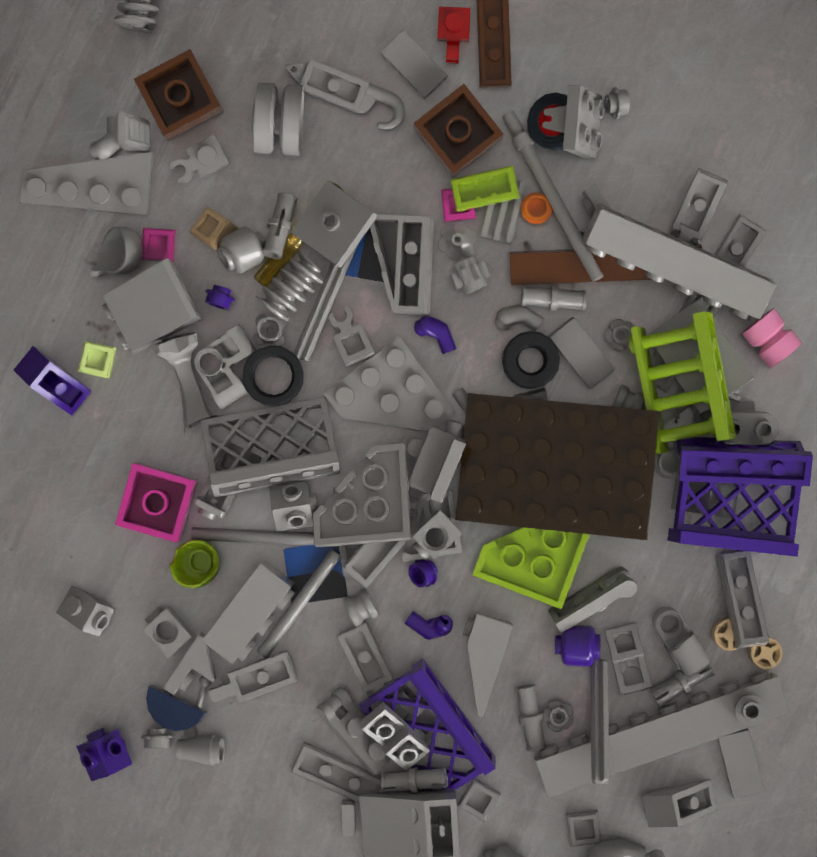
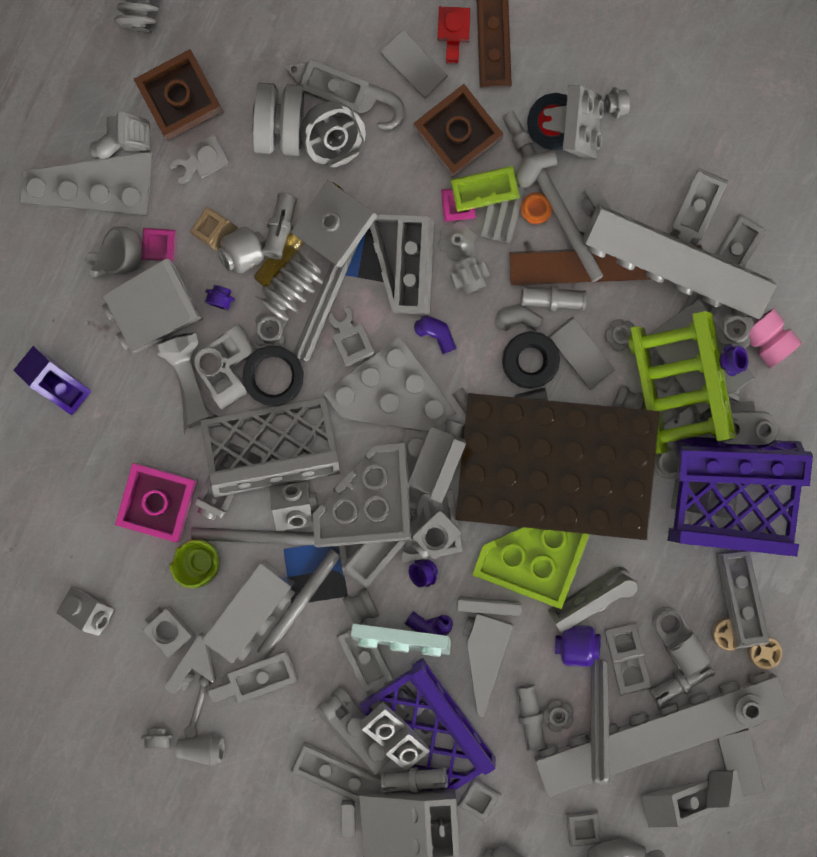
(97, 359): yellowish green tile -> none
(103, 753): dark purple brick -> none
(172, 711): dark blue tile -> none
(332, 133): none -> light grey cylinder
(401, 640): none -> light aqua wing
(489, 606): none -> light grey tile
(532, 165): none -> light grey arm
(724, 789): none -> light grey slope
(732, 322): none -> light grey plate
(733, 360): none -> dark purple plate

